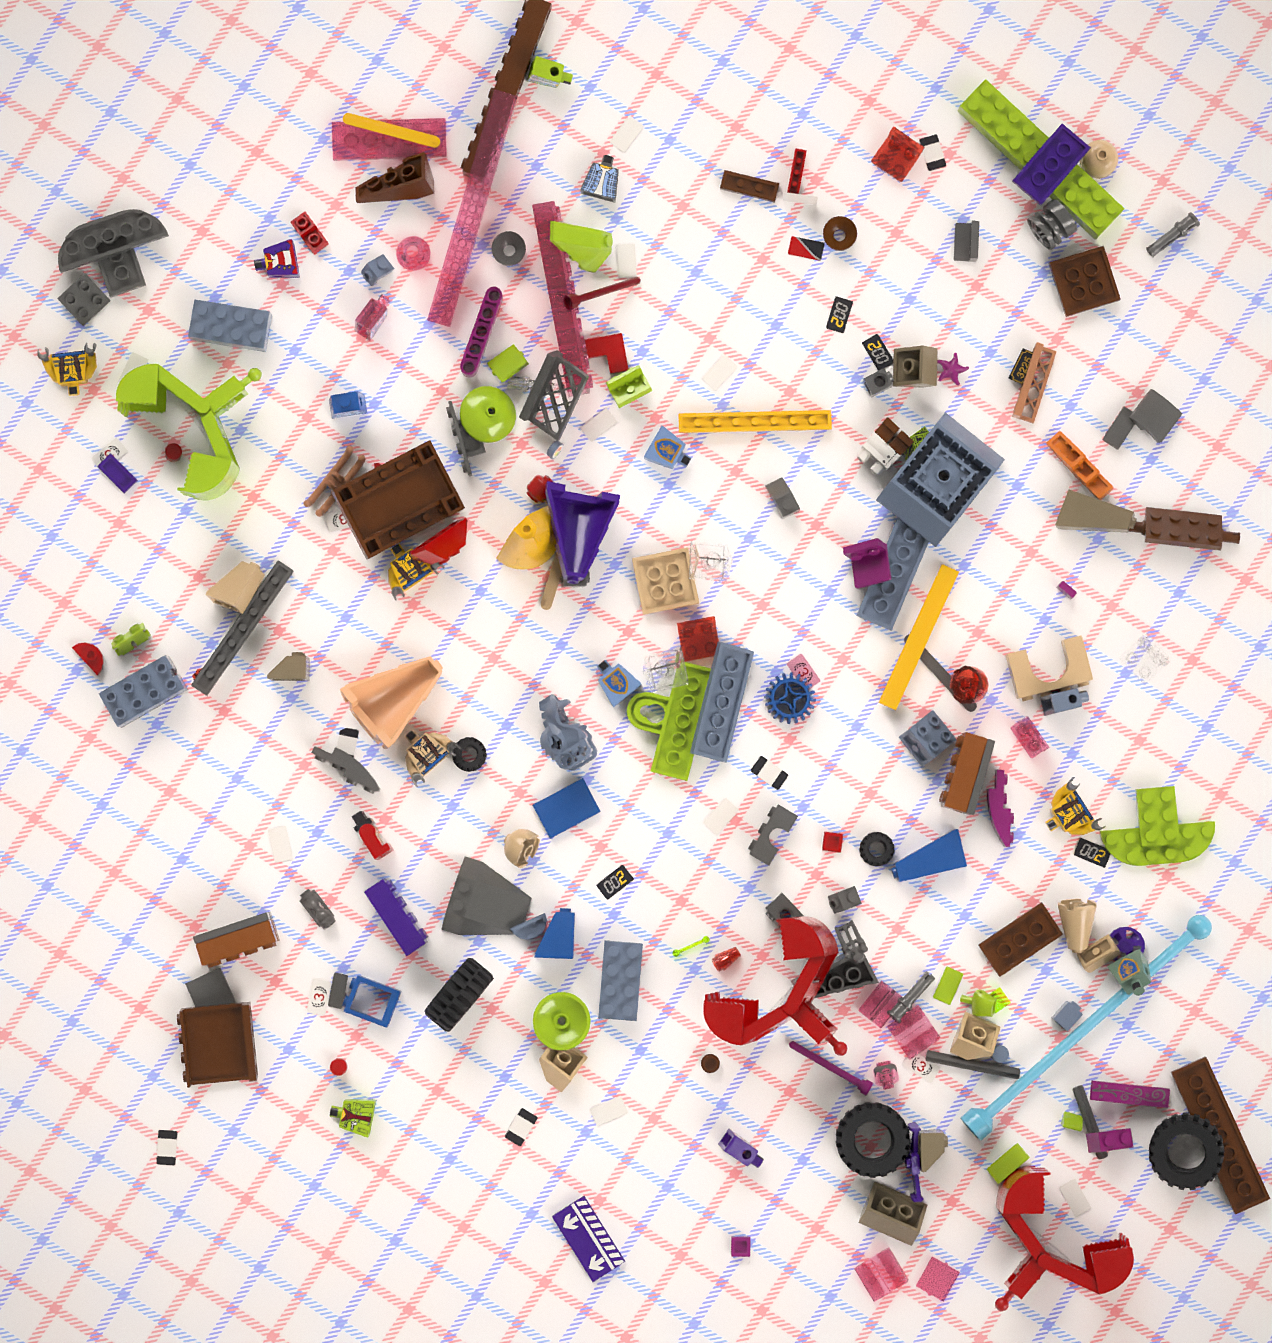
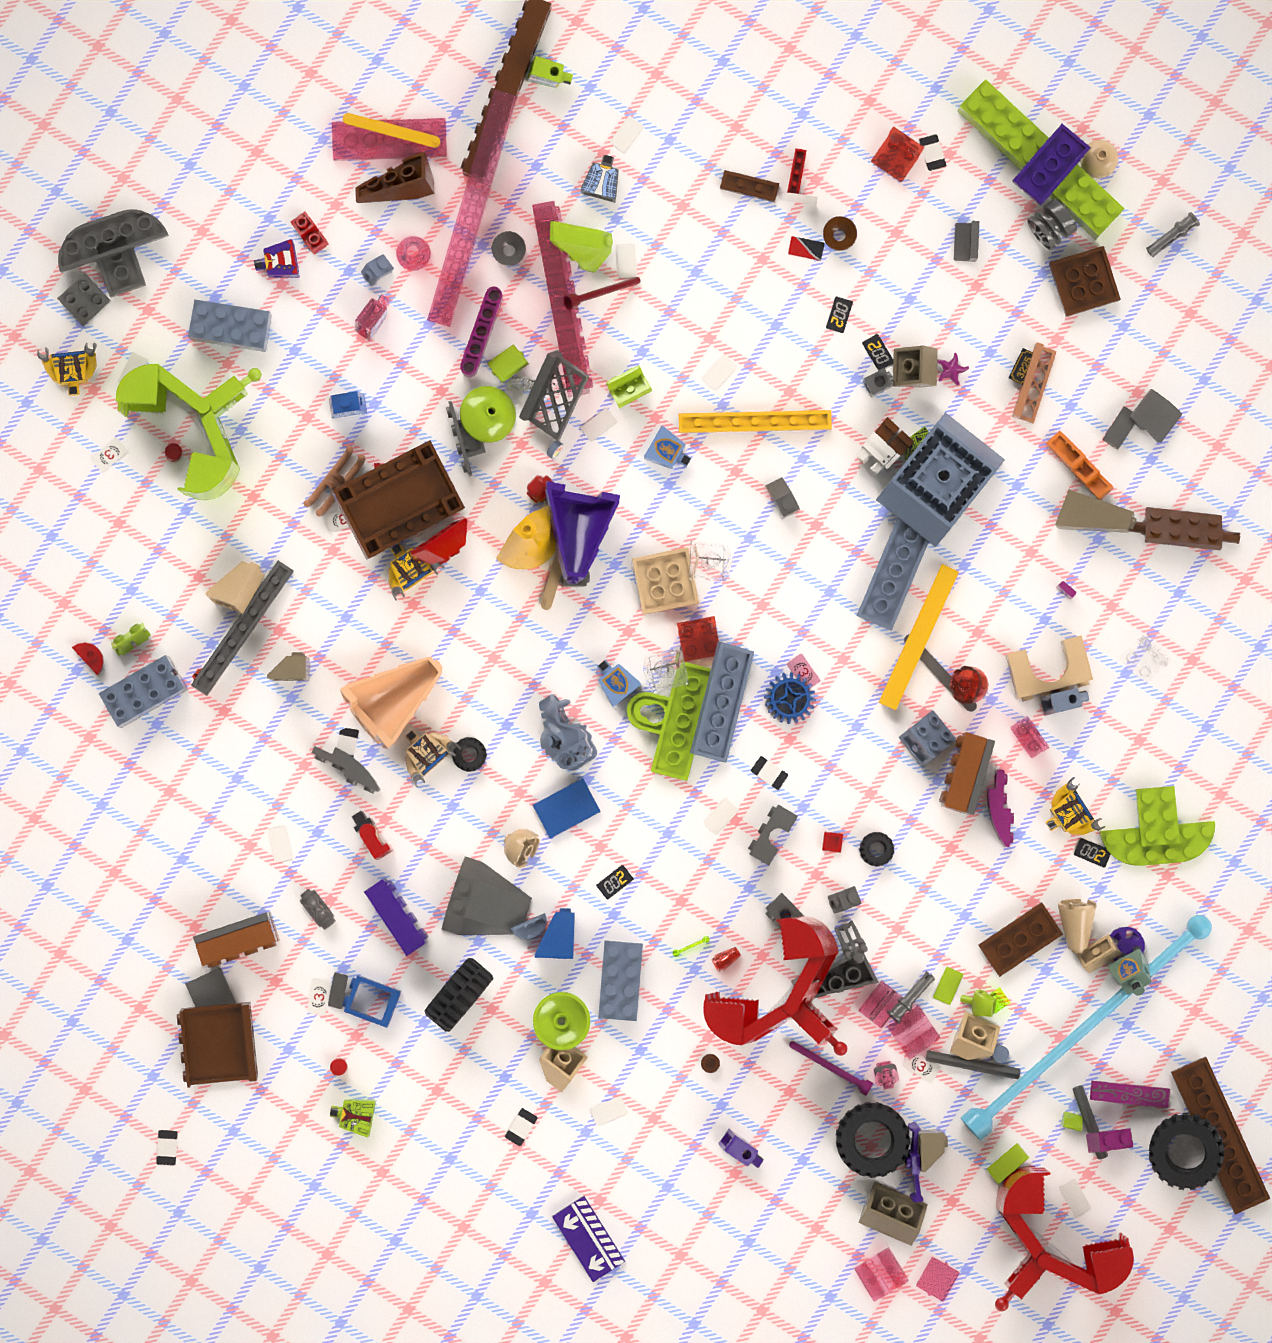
(117, 473): dark purple tile -> none
(609, 346): red tile -> none
(740, 1246): magenta tile -> none
(869, 562): magenta bracket -> none
(936, 857): blue slope -> none
(1067, 1015): sand blue brick -> none

